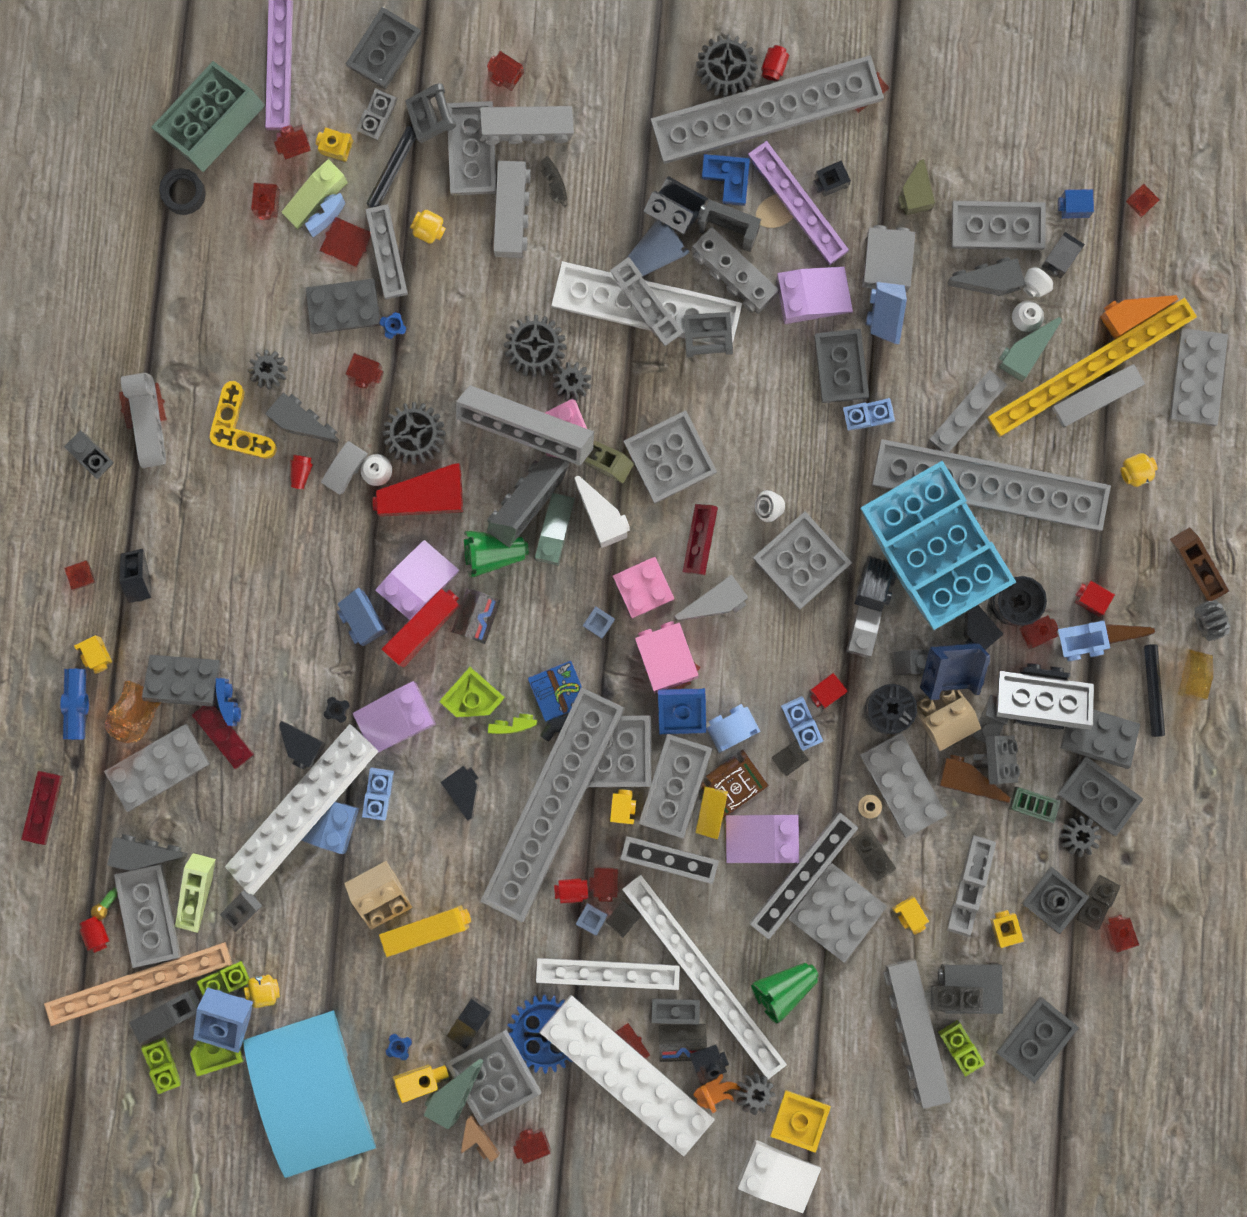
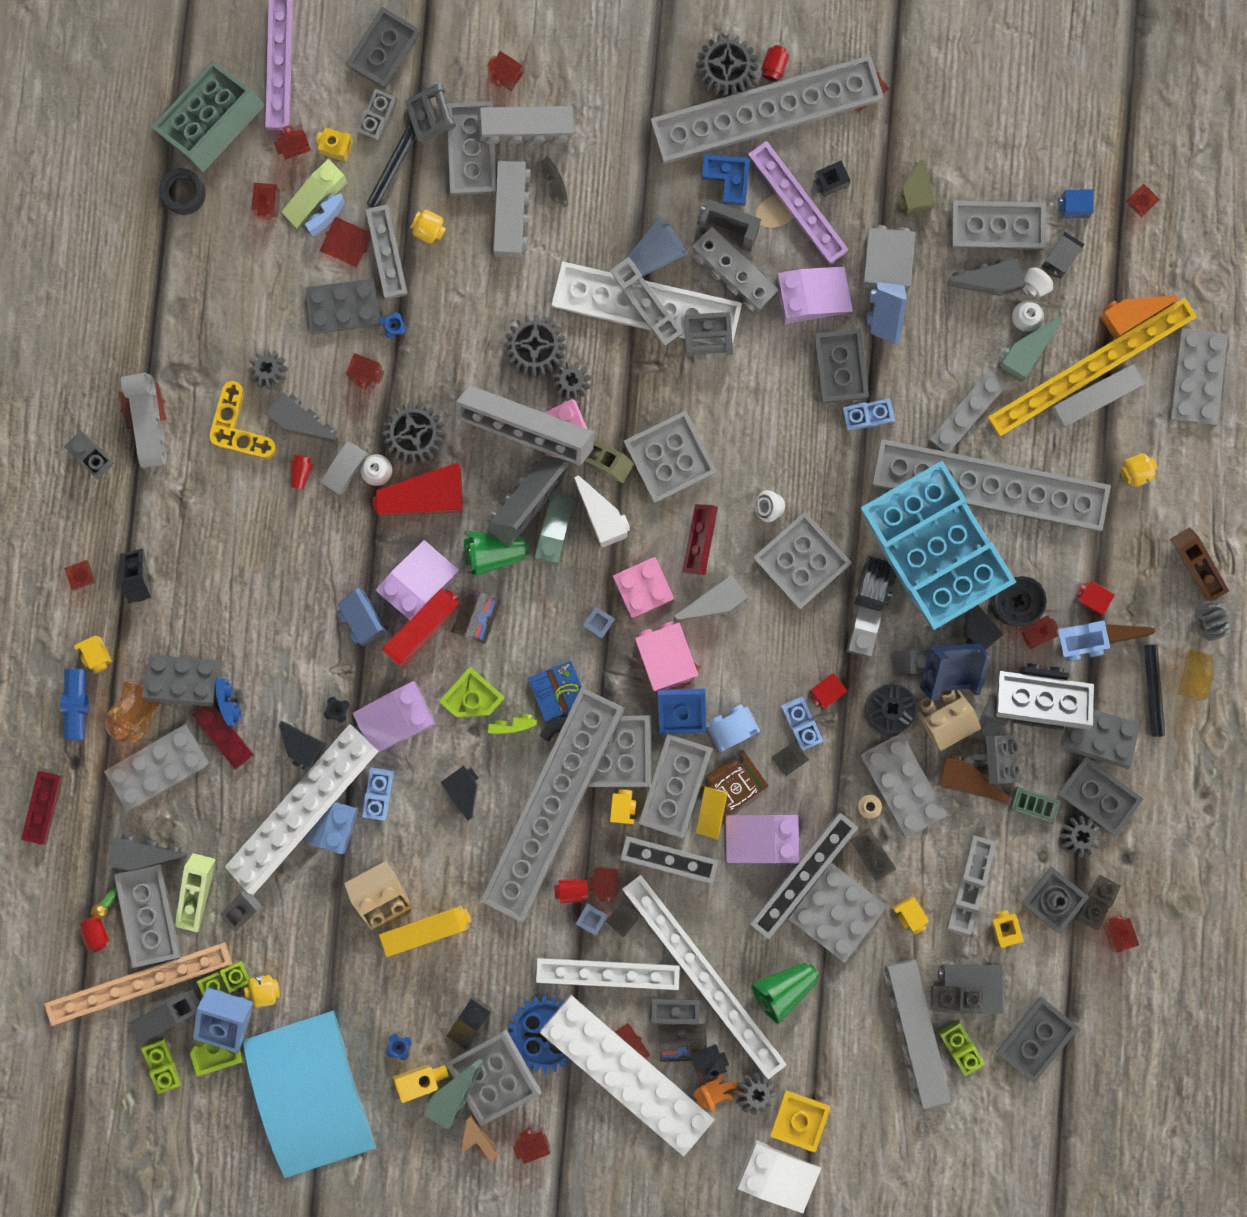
(675, 205): black panel -> none

